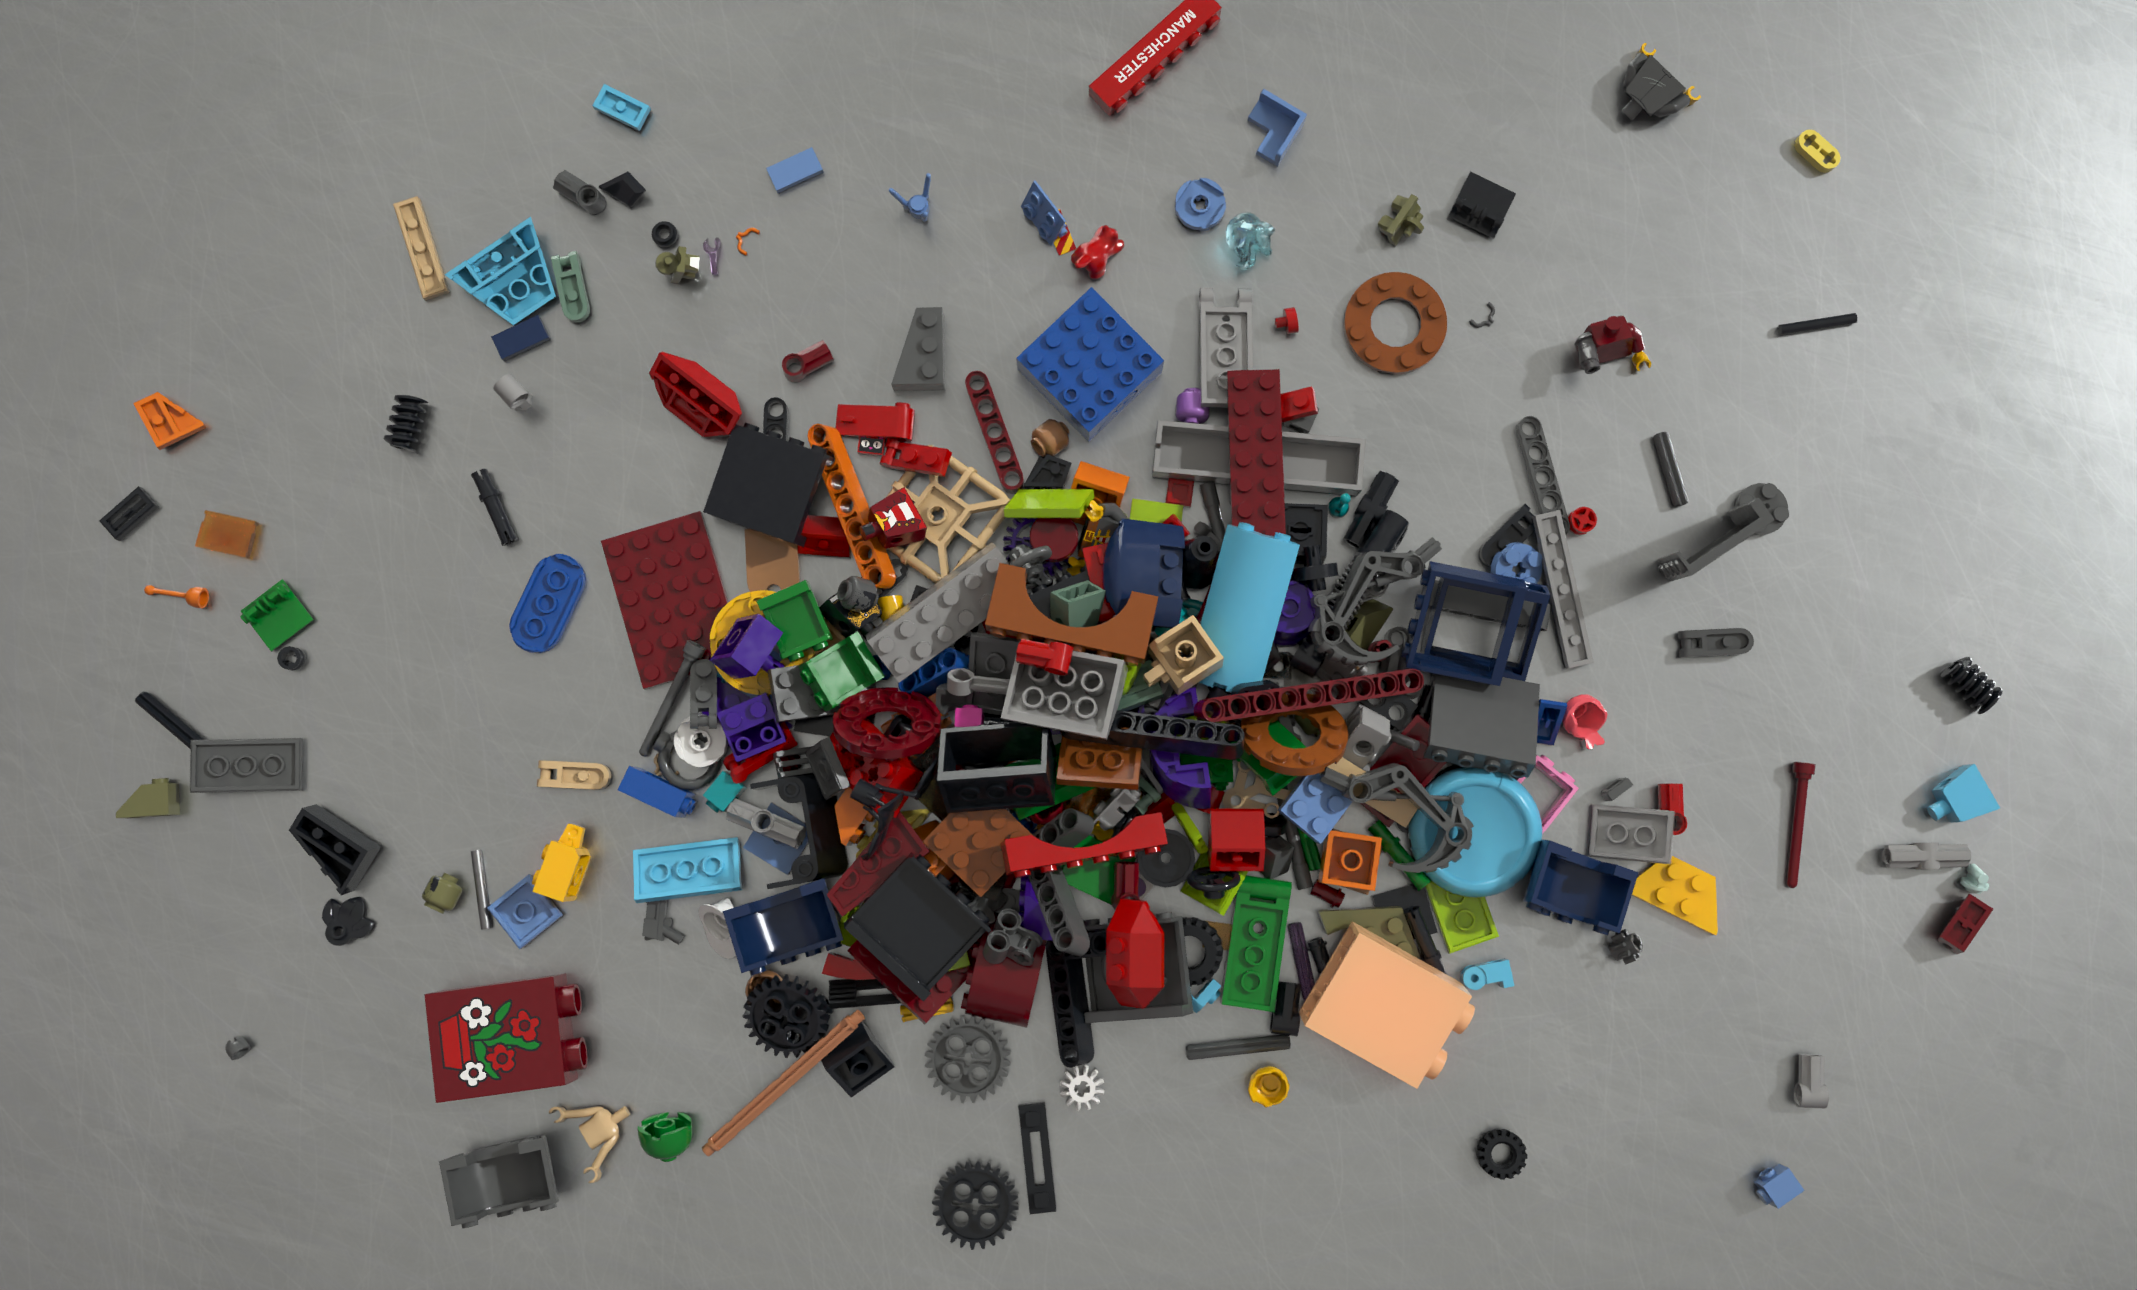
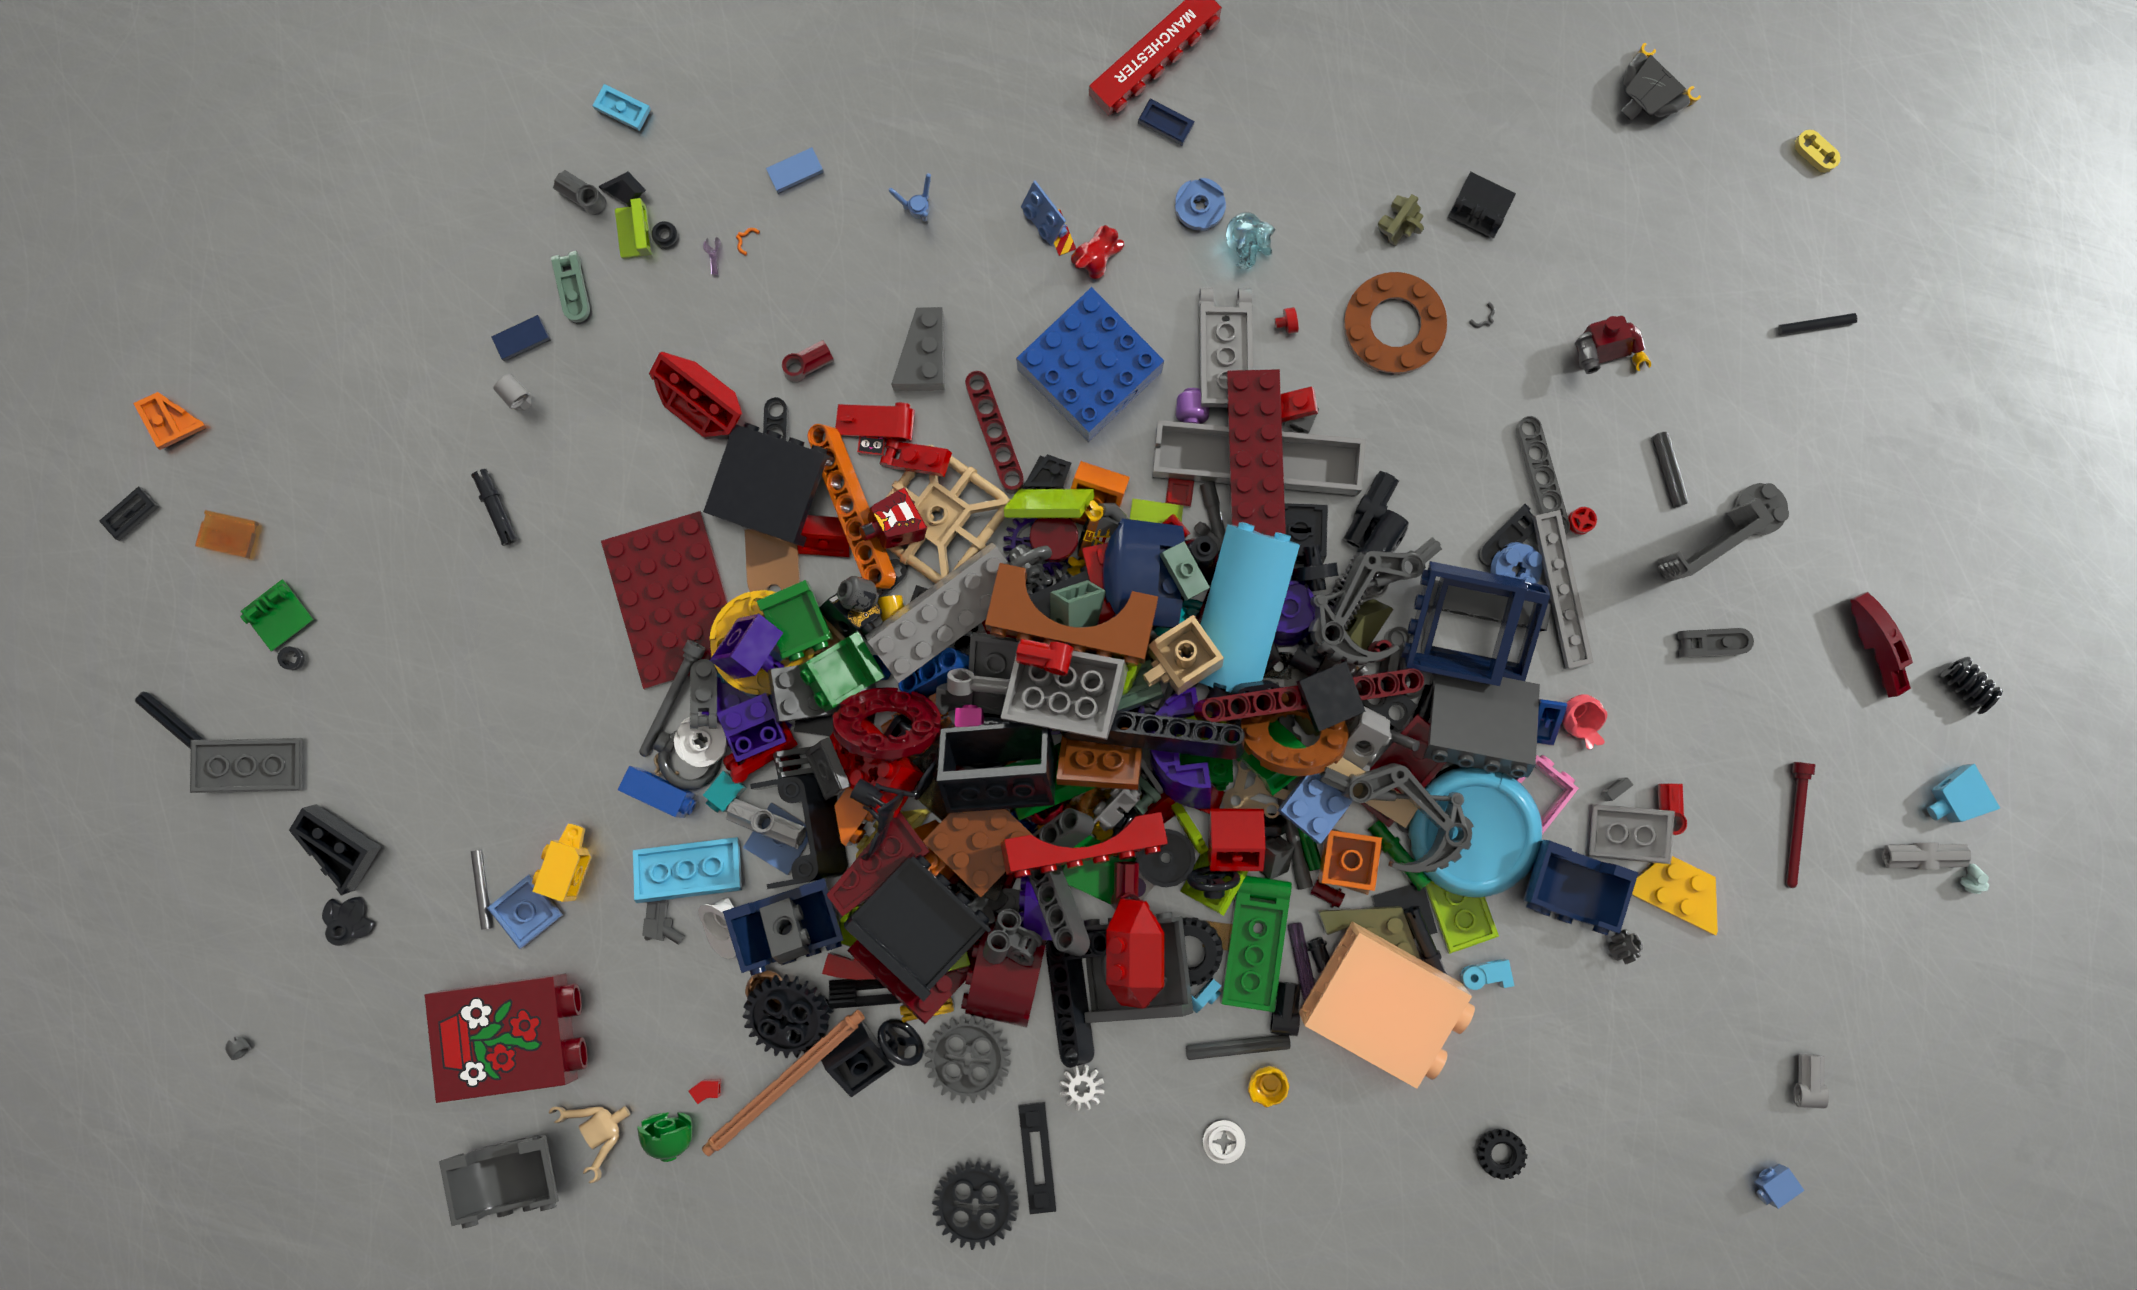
(152, 800): olive slope -> none
(195, 597): orange hinge -> none
(405, 422): black piece -> none
(421, 248): tan tile -> none
(442, 893): olive head -> none
(508, 274): medium azure wedge -> none
(547, 603): blue tile -> none
(574, 775): tan plate -> none
(633, 230): none -> lime panel
(680, 264): olive hips -> none
(706, 1089): none -> red piece
(775, 919): none -> dark grey brick
(895, 1047): none -> black piece
(1050, 438): medium nougat head -> none
(1166, 122): none -> dark blue tile
(1184, 571): none -> sand green plate
(1233, 1150): none -> white gear
(1280, 121): medium blue panel -> none
(1330, 696): none -> black tile
(1339, 504): teal hinge -> none
(1880, 632): none -> dark red slope
(1965, 924): dark red hinge -> none

